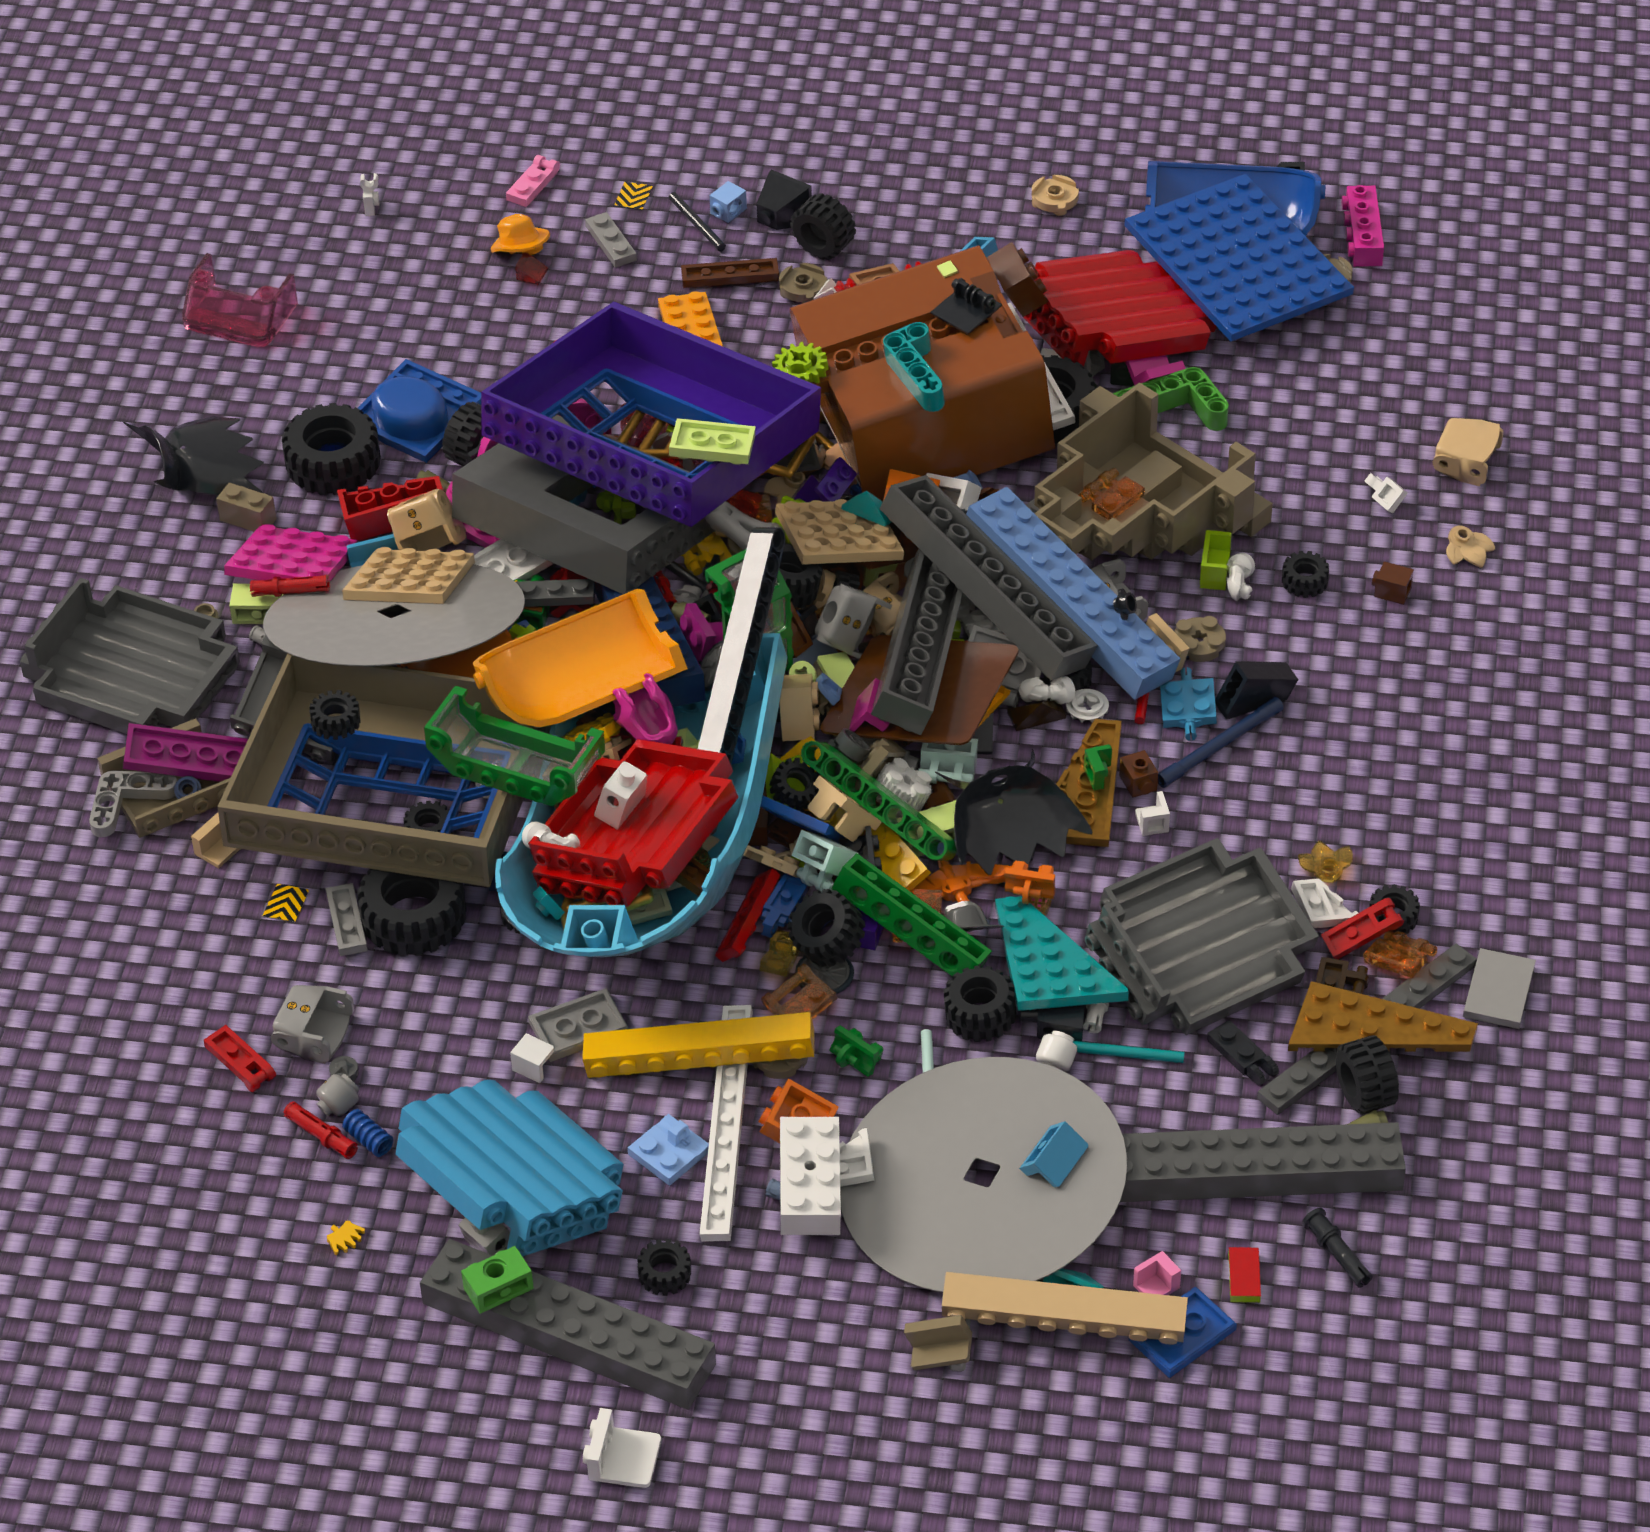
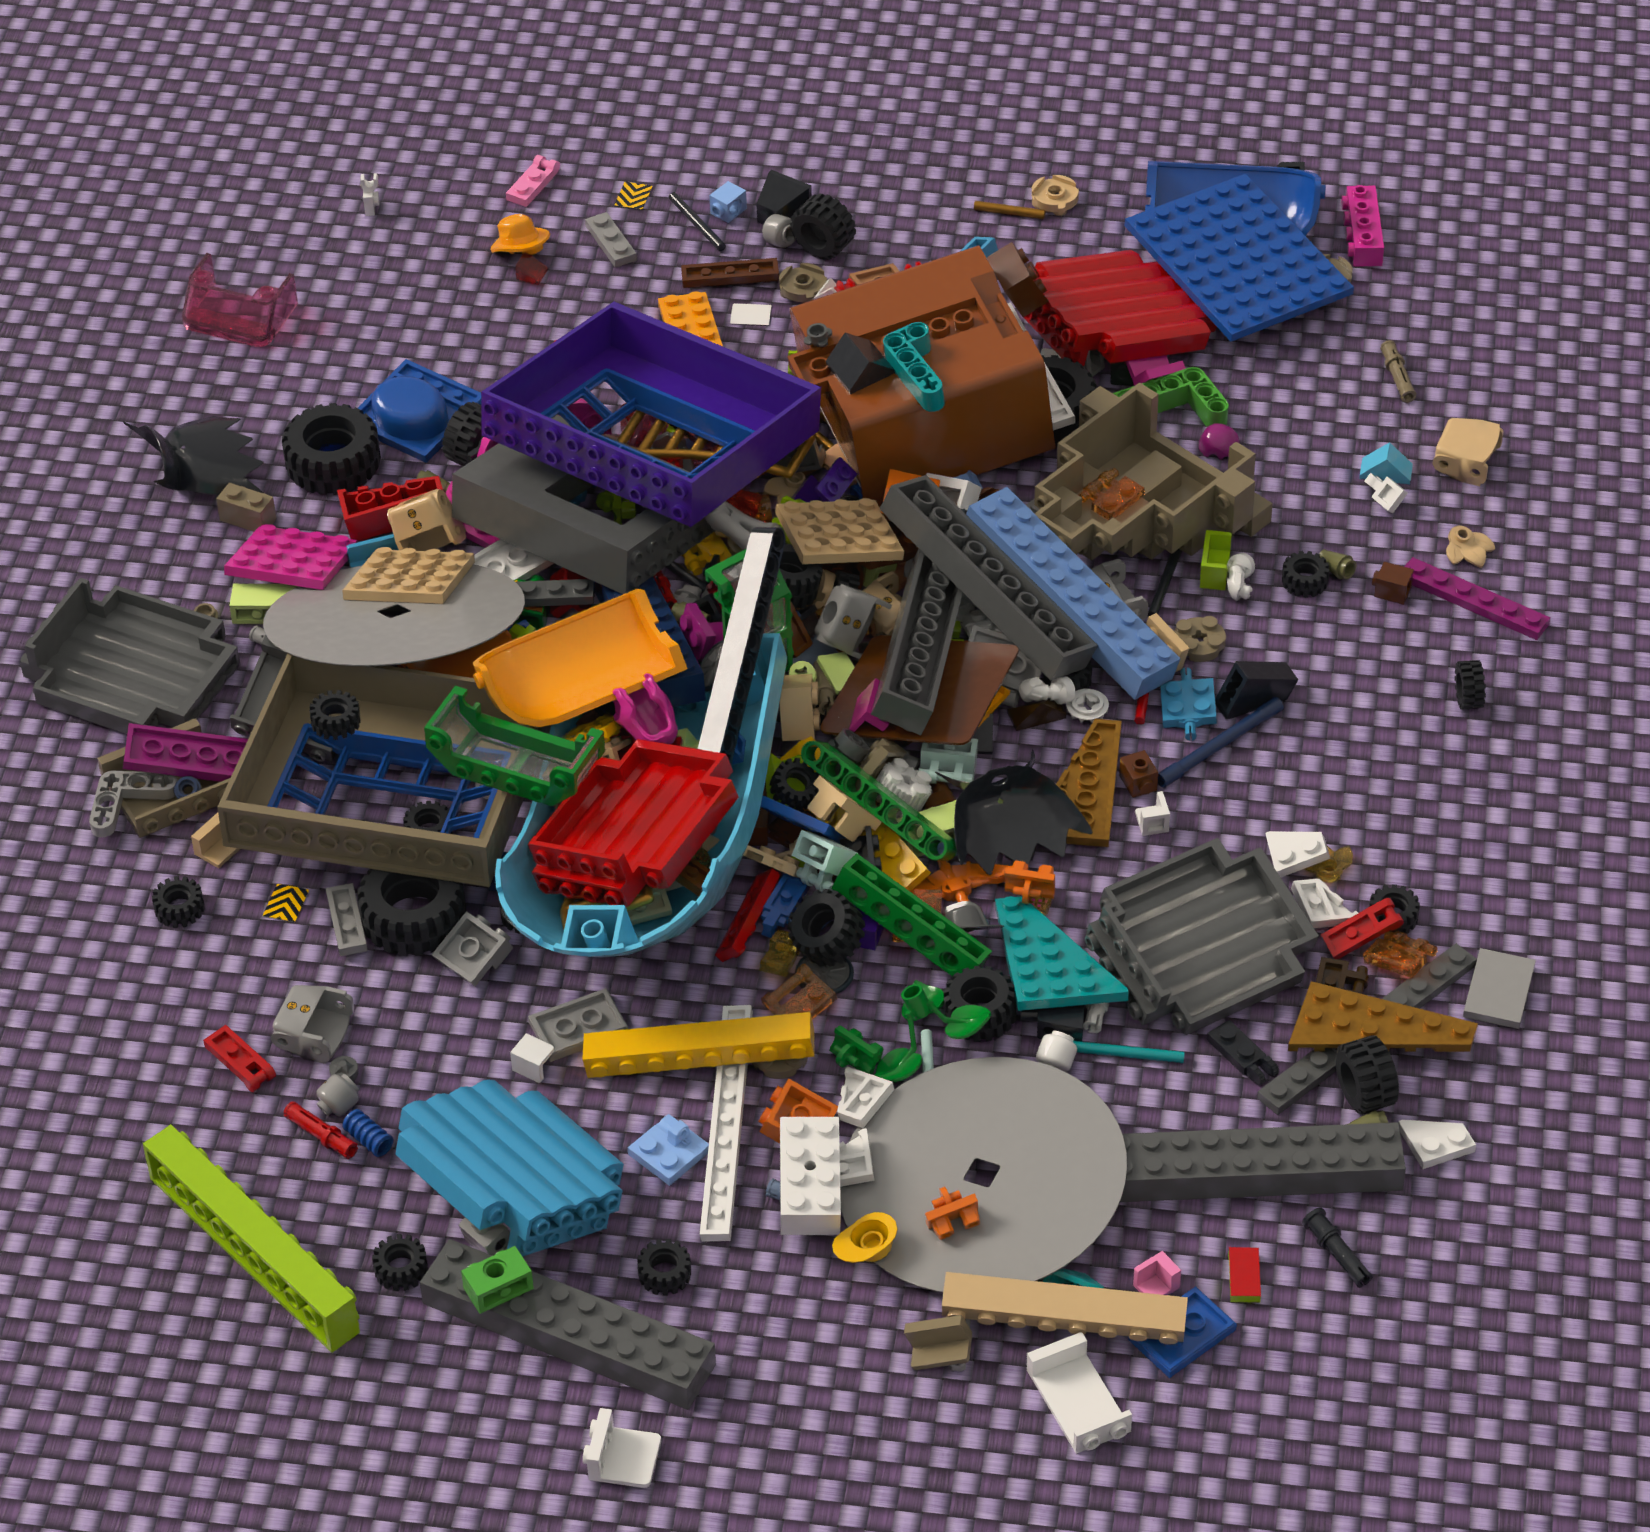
(178, 890): none -> black tyre
(252, 1238): none -> lime brick
(279, 586): red pin -> none
(344, 1235): yellow piece -> none
(399, 1249): none -> black tyre
(473, 948): none -> light grey plate
(545, 835): white arm -> none
(547, 904): teal plate -> none
(625, 785): white torso -> none
(712, 441): yellowish green plate -> none
(750, 314): none -> white sticker
(778, 231): none -> light grey head
(802, 362): lime gear -> none
(817, 335): none -> dark grey plate
(829, 688): medium blue tile -> none
(858, 363): none -> black slope
(862, 1096): none -> white wing
(866, 1239): none -> yellow piece
(867, 507): teal slope -> none
(918, 1003): none -> green plant
(947, 269): yellowish green window -> none
(949, 1208): none -> orange hips
(966, 306): black hinge -> none
(1009, 209): none -> pearl gold bar
(1055, 1154): dark azure panel -> none
(1077, 1394): none -> white panel
(1096, 763): green bracket -> none
(1125, 604): black plate -> none
(1164, 582): none -> black bar
(1217, 440): none -> magenta hair
(1296, 850): none -> white wing
(1339, 564): none -> olive cone
(1387, 463): none -> medium azure slope
(1395, 364): none -> dark tan pin
(1436, 1141): none -> white wing
(1470, 684): none -> black tyre
(1478, 599): none -> magenta plate

